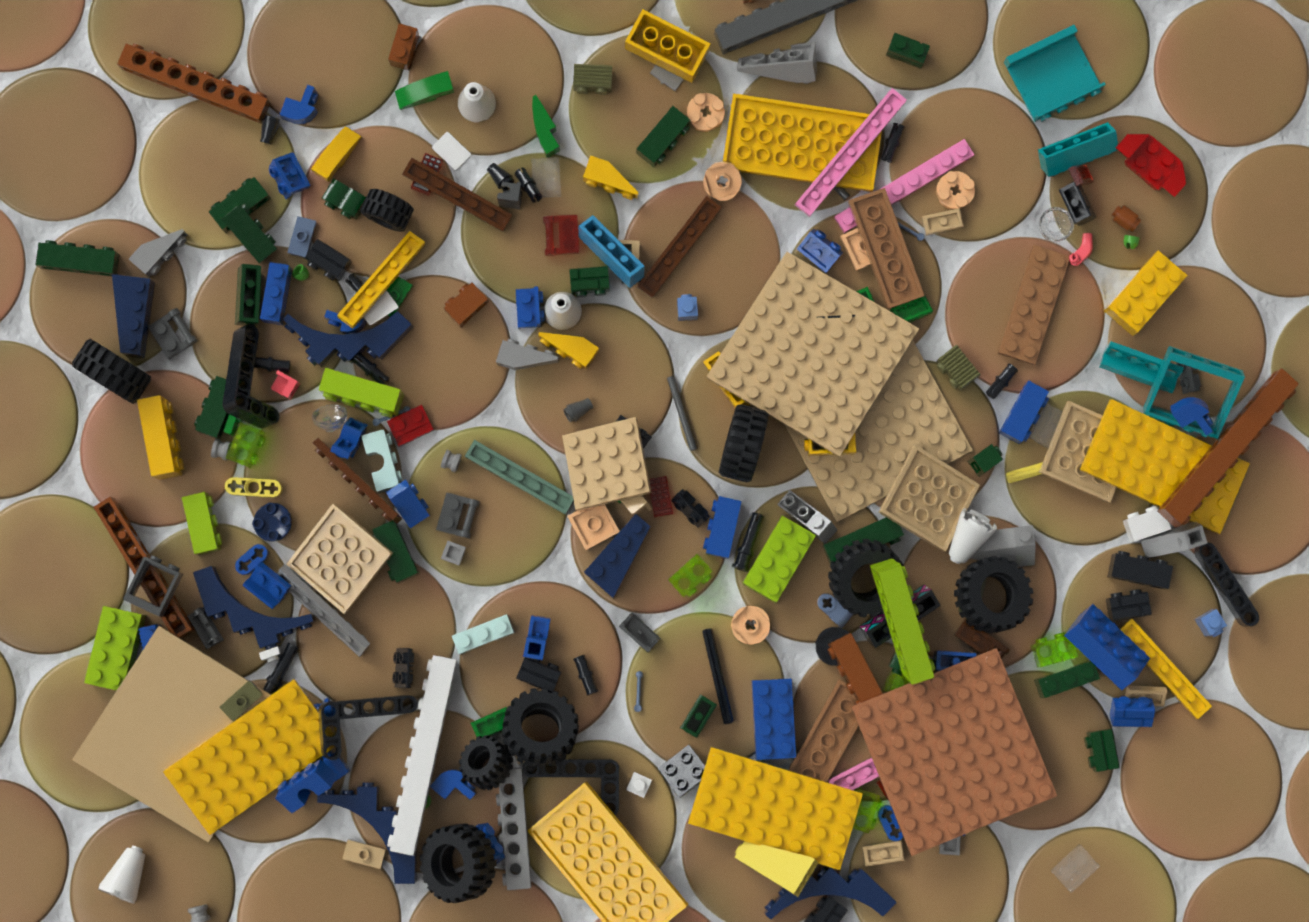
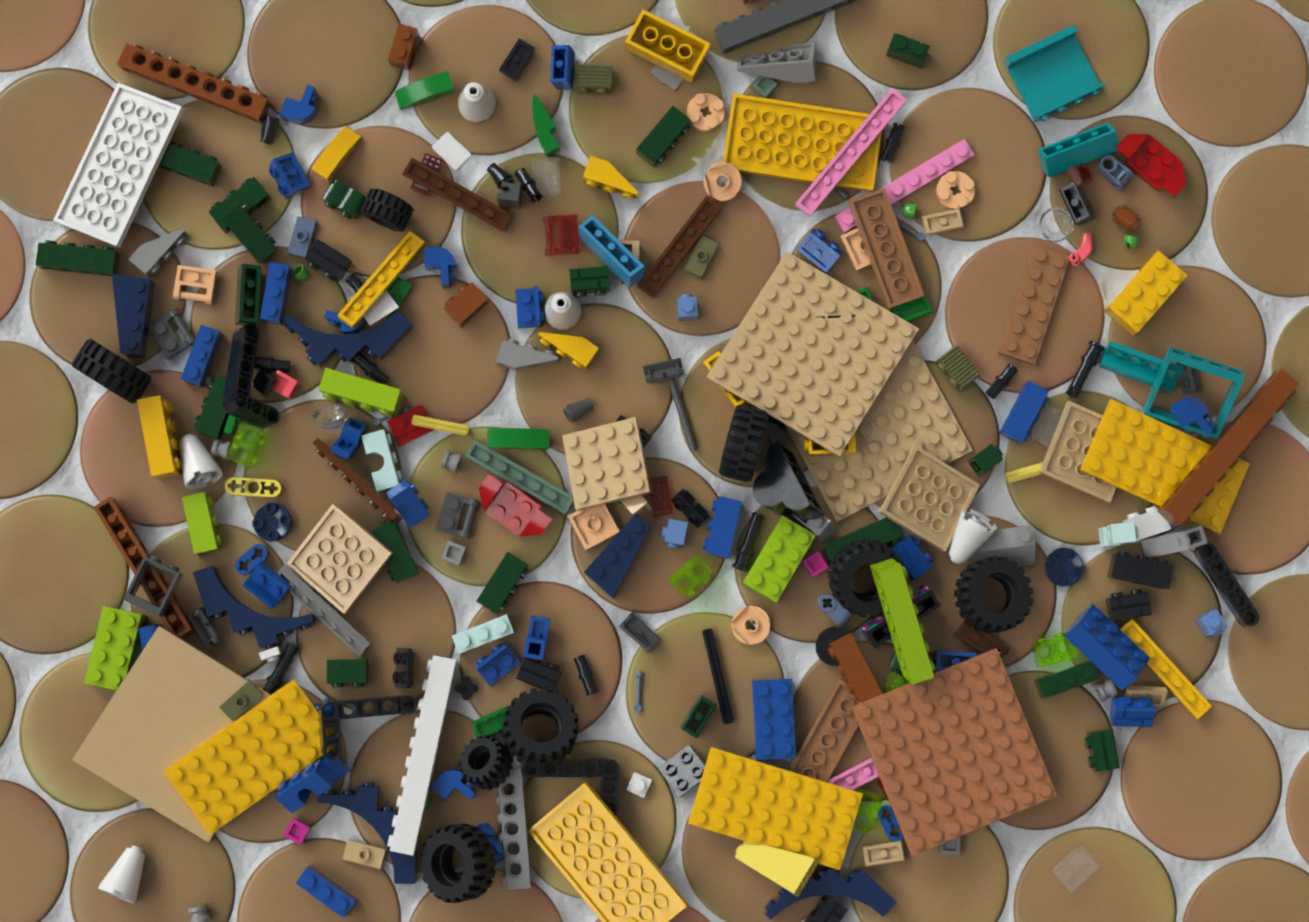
(118, 165): none -> white plate
(190, 164): none -> dark green brick
(195, 278): none -> light nougat plate
(197, 463): none -> white cone
(202, 356): none -> blue brick
(264, 382): none -> black plate
(296, 831): none -> dark pink plate
(326, 891): none -> blue brick
(347, 671): none -> dark green brick
(441, 425): none -> light yellow axle
(442, 259): none -> blue brick
(466, 683): none -> black plate
(497, 664): none -> blue bracket
(503, 583): none -> dark green brick
(512, 507): none -> piece
(517, 59): none -> black plate
(518, 438): none -> green slope
(562, 67): none -> blue brick
(661, 370): none -> dark grey hinge
(674, 533): none -> medium blue brick
(701, 256): none -> olive plate
(764, 86): none -> sand green tile
(777, 432): none -> black plate
(784, 485): none -> black brick
(815, 564): none -> dark pink plate
(909, 211): none -> bright green hinge
(912, 557): none -> blue brick
(1064, 567): none -> dark blue dish
(1088, 361): none -> black pin
(1105, 690): none -> light grey wheel
(1115, 173): none -> sand blue piece
(1118, 534): none -> light aqua arch

